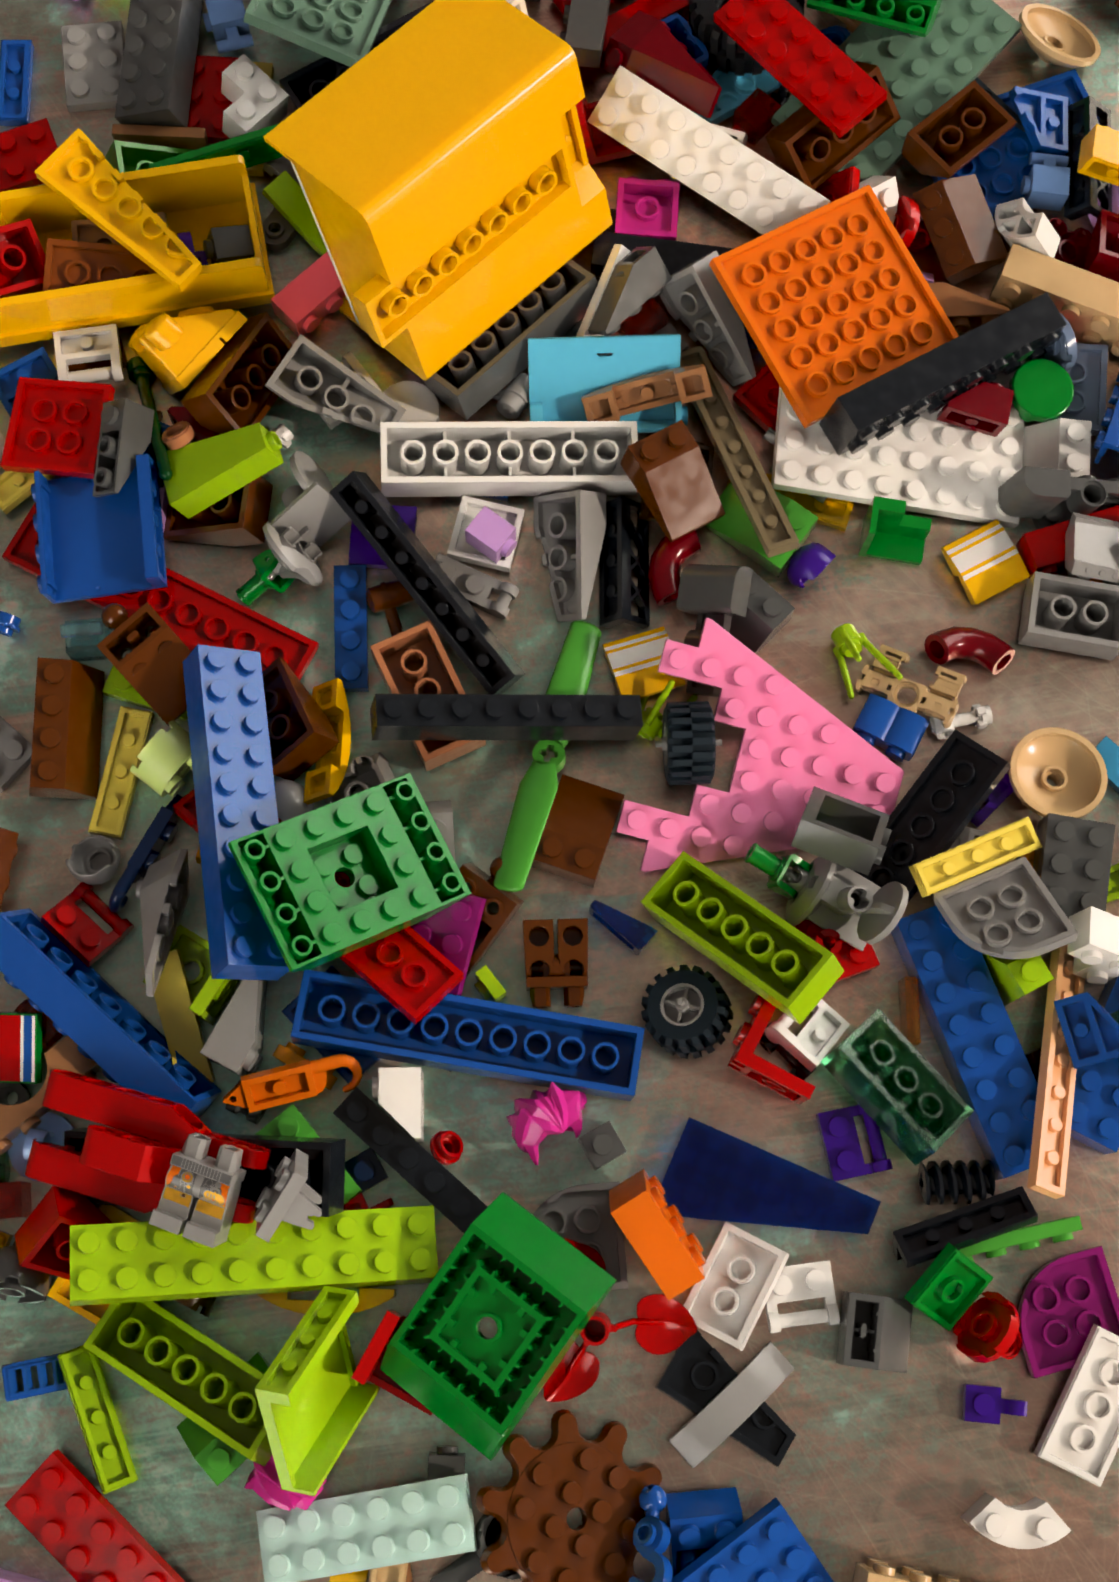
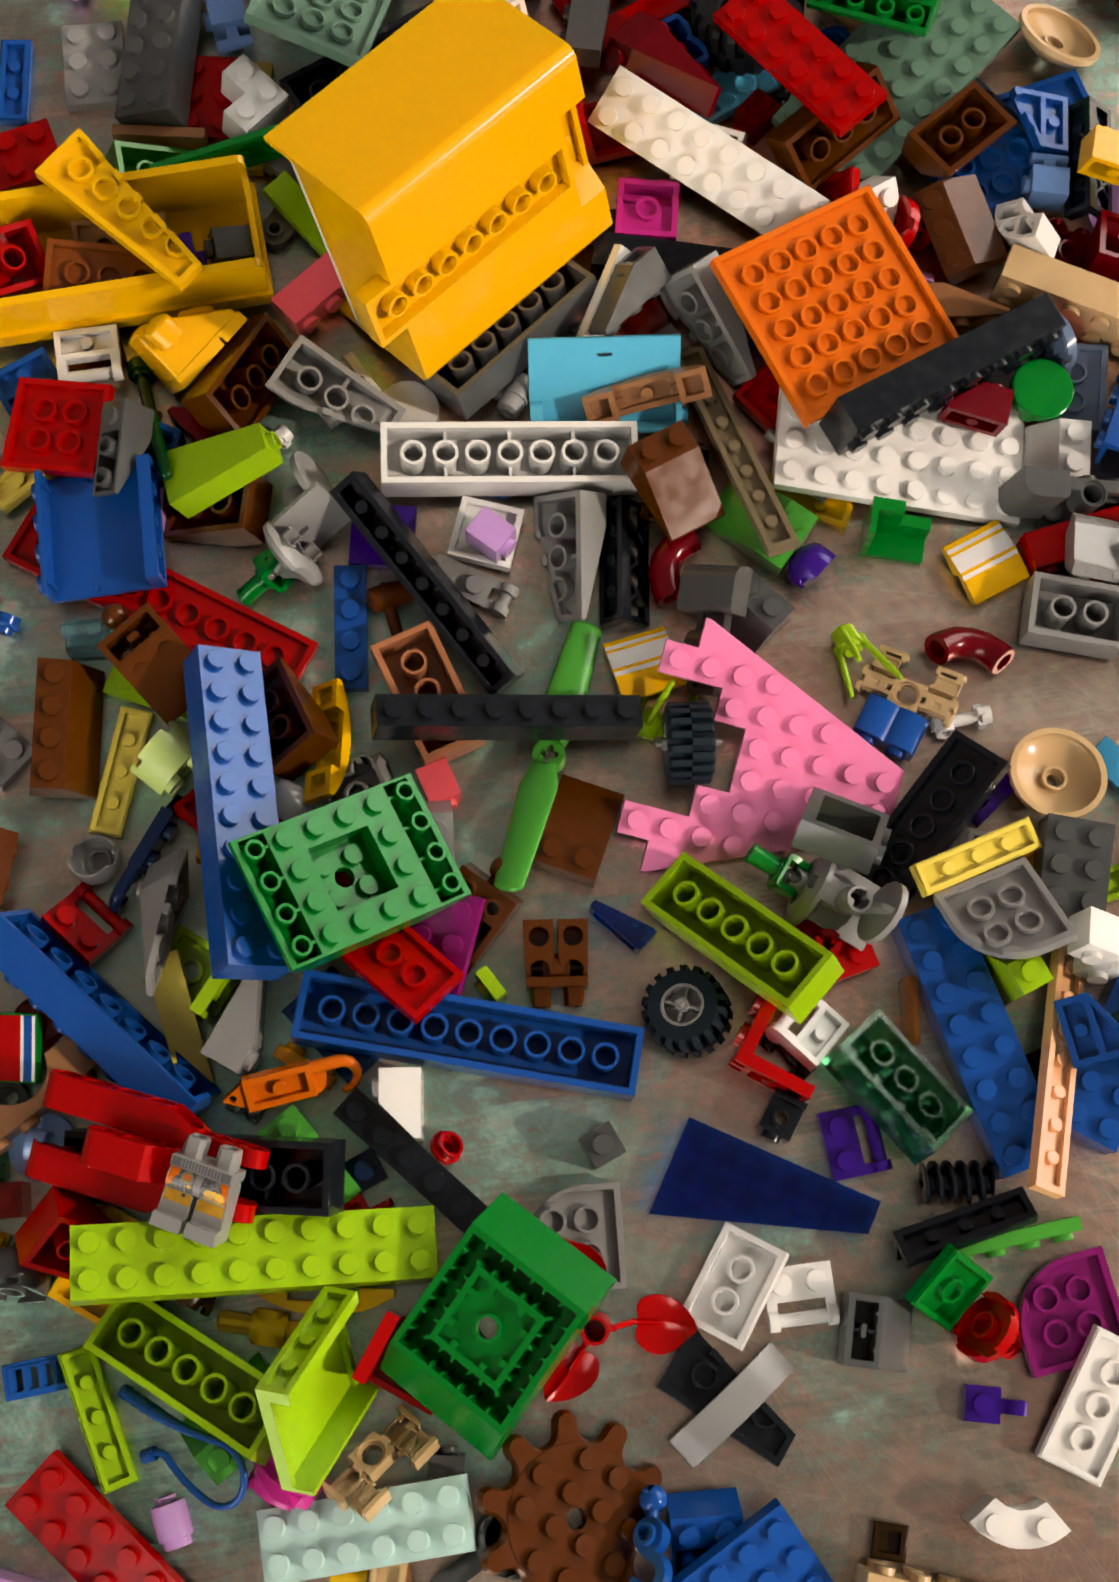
(153, 1453): none -> blue piece
(172, 1522): none -> lavender brick
(178, 435): nougat tile -> none
(264, 1327): none -> yellow axle
(288, 1199): light grey plate -> none
(360, 1489): none -> tan piece
(438, 782): none -> coral brick
(545, 1115): dark pink hair -> none
(657, 1233): orange brick -> none
(780, 1102): none -> black brick
(888, 1541): none -> dark brown tile

